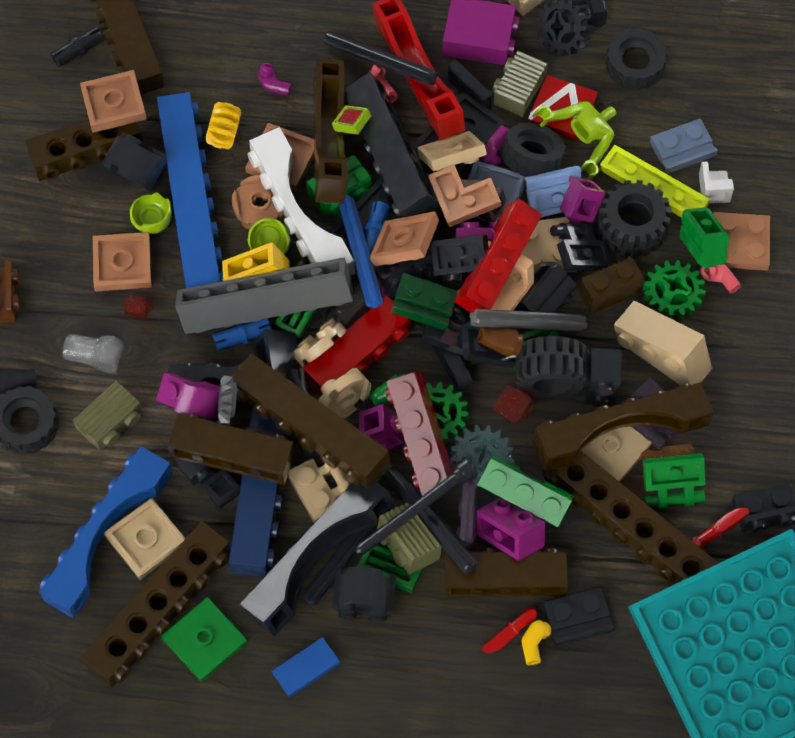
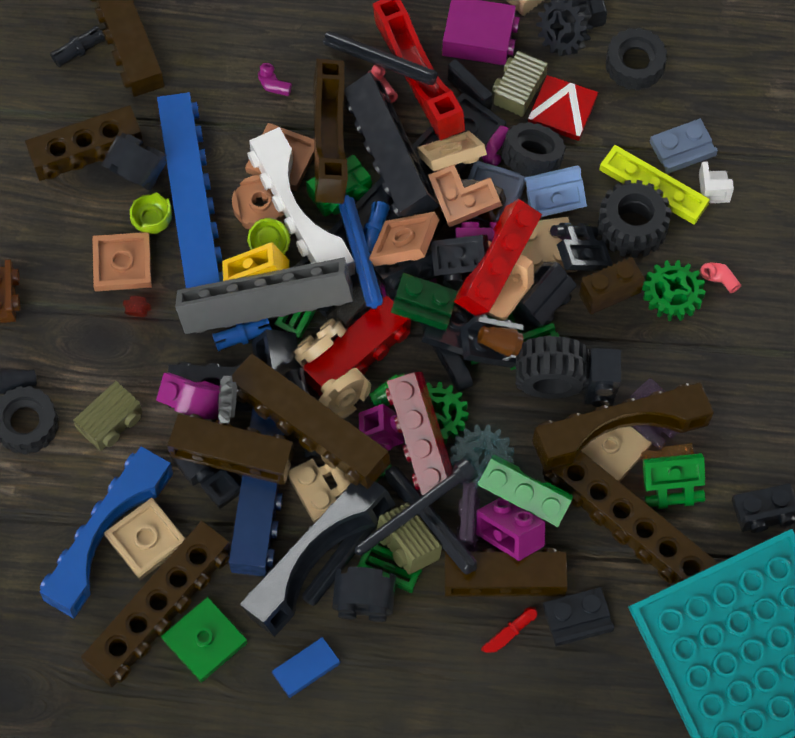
(101, 353): clear piece -> none
(113, 101): nougat plate -> none
(223, 125): yellow gear -> none
(351, 119): lime tile -> none
(513, 404): clear red bracket -> none
(528, 320): dark grey axle -> none
(532, 638): yellow arm -> none
(582, 200): magenta brick -> none
(588, 126): lime piece -> none
(664, 344): tan wedge -> none
(704, 237): green brick -> none
(721, 526): red piece -> none
(748, 240): nougat plate -> none

